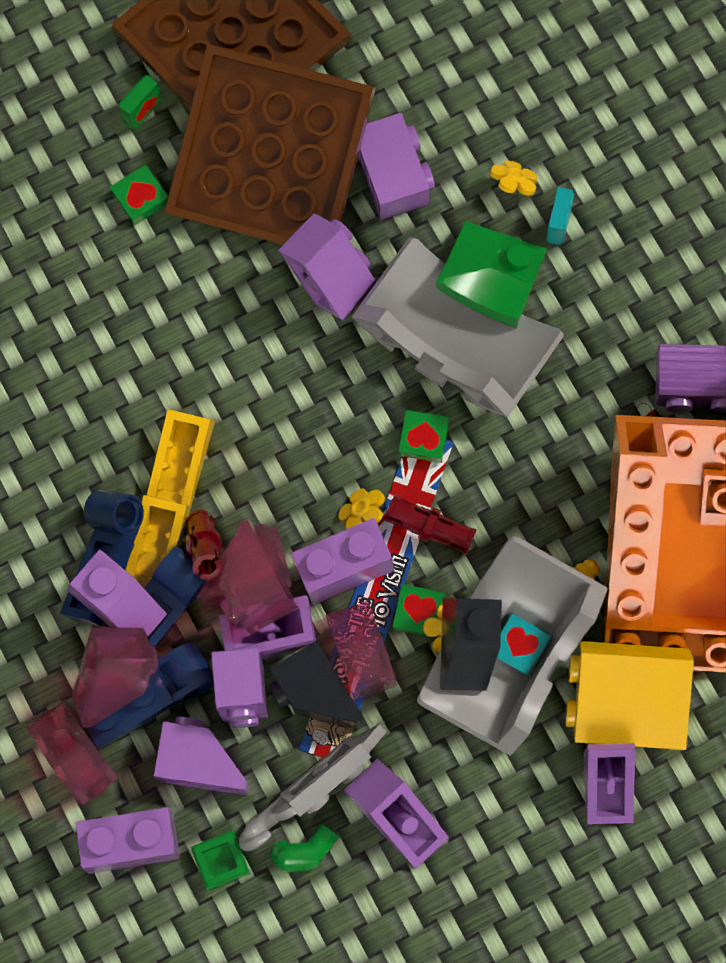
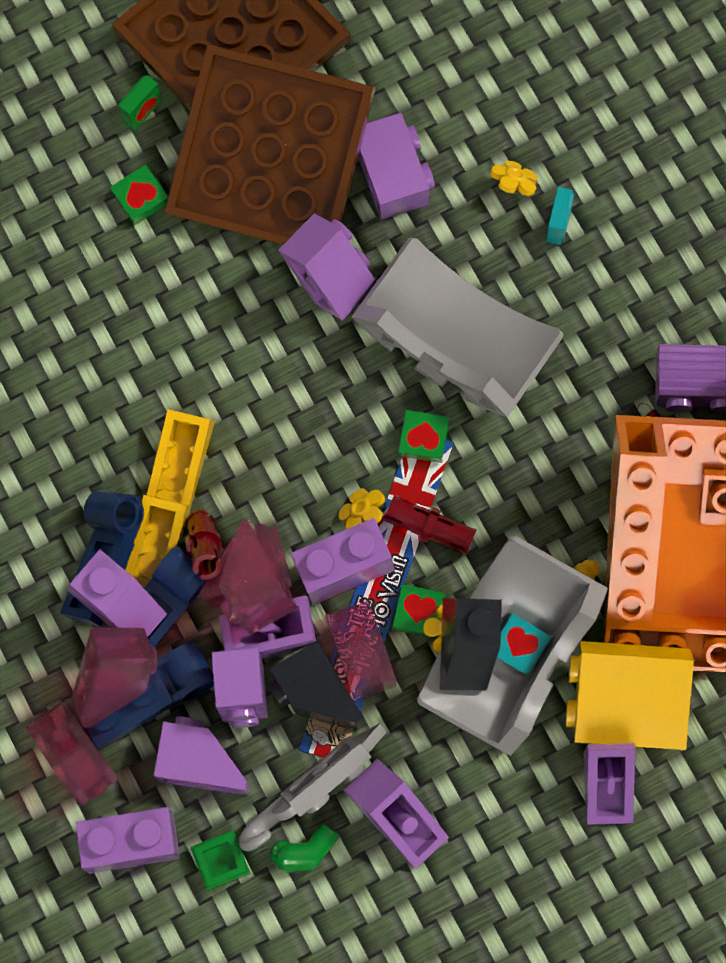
(491, 273): green plate -> none

